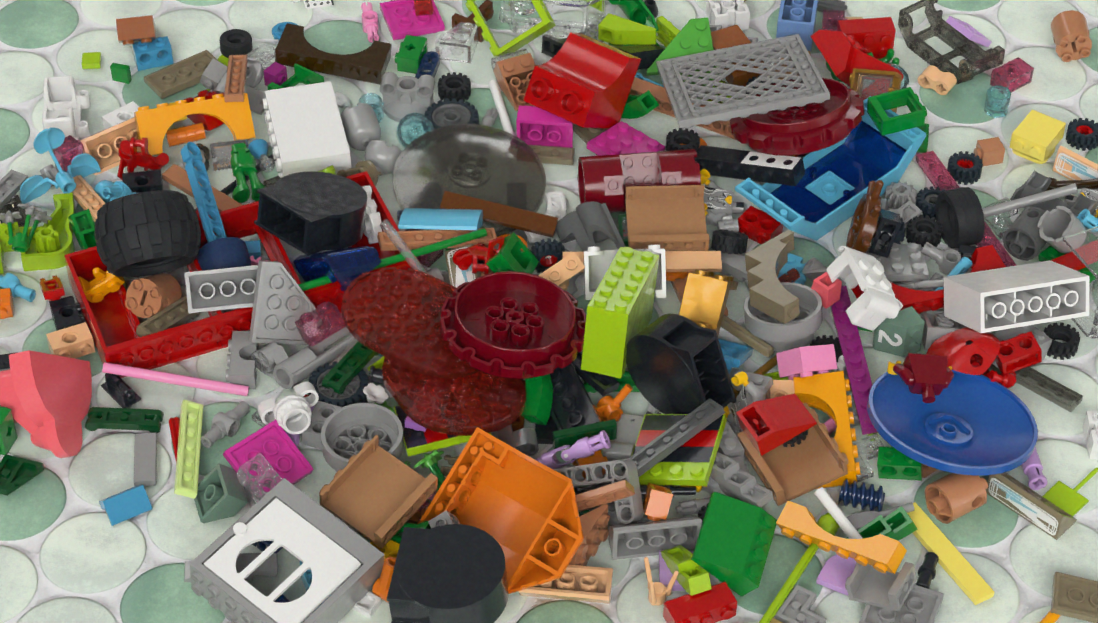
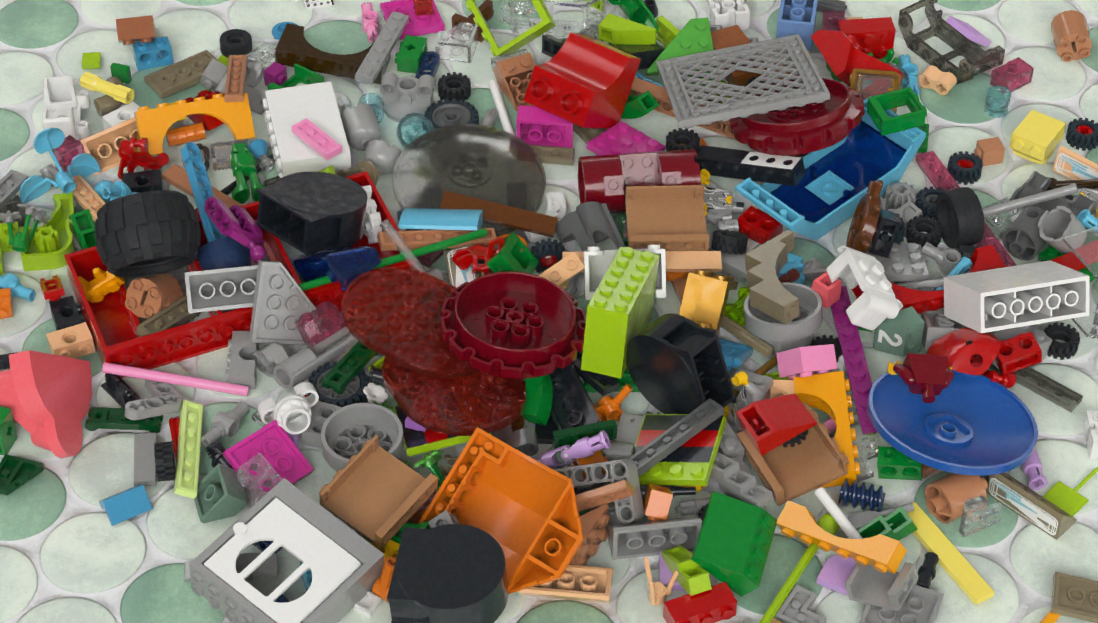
(96, 83): none -> light yellow axle
(107, 103): none -> dark tan cylinder
(164, 401): none -> light grey beam
(164, 461): none -> black tyre
(216, 451): none -> black connector
(238, 228): none -> magenta piece
(316, 139): none -> bright pink plate
(382, 48): none -> light grey plate
(736, 310): none -> clear neon green hose
(912, 71): none -> medium azure pin
(978, 515): none -> clear plate

